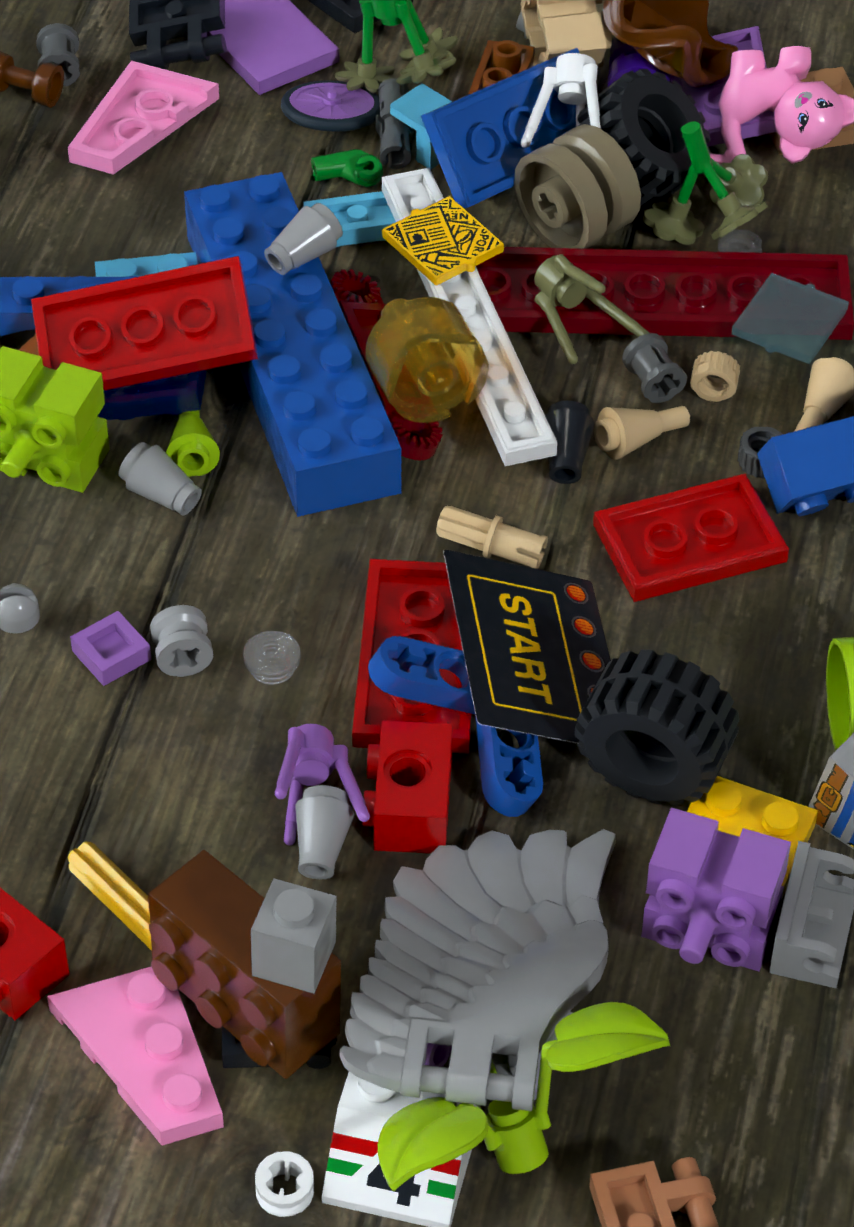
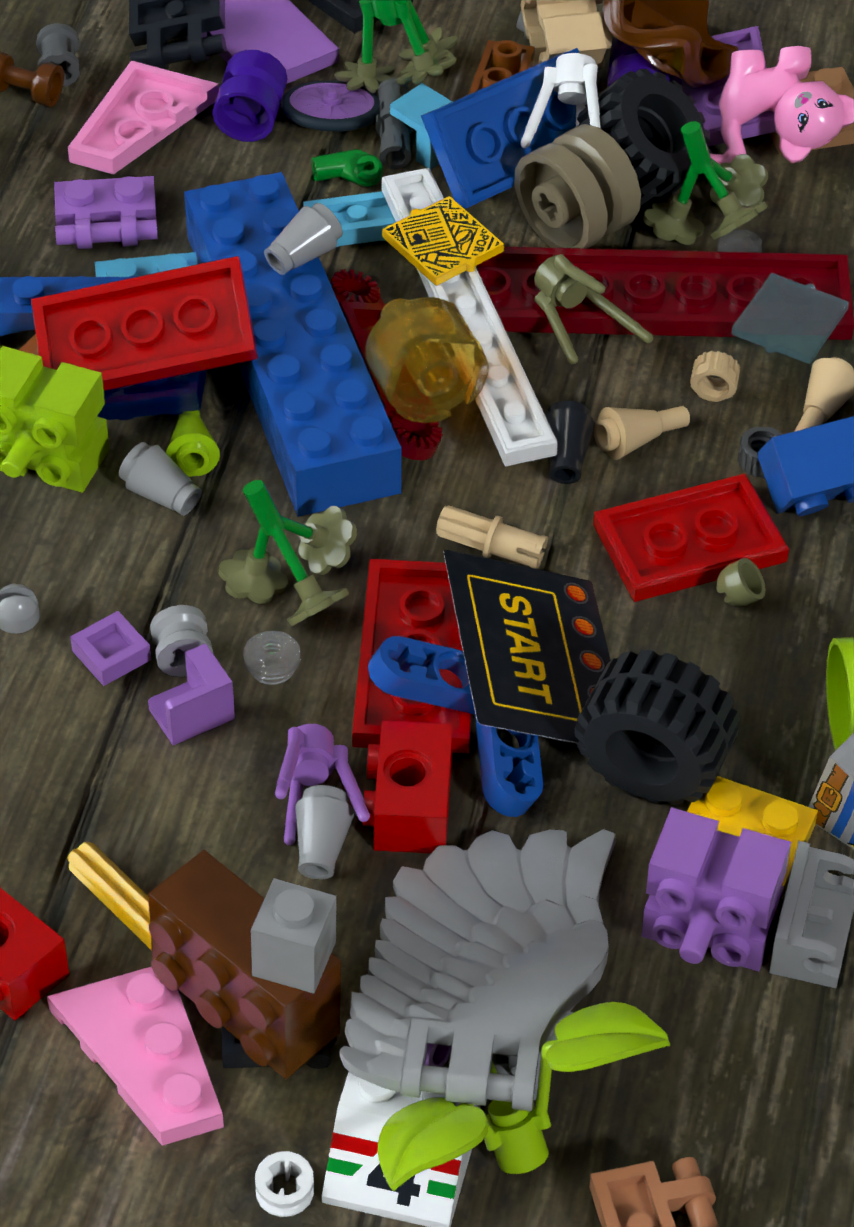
(105, 211): none -> medium lavender plate
(197, 704): none -> medium lavender panel
(250, 95): none -> dark purple wheel
(323, 544): none -> olive plant
(654, 368): dark grey bush -> none
(741, 583): none -> olive hinge

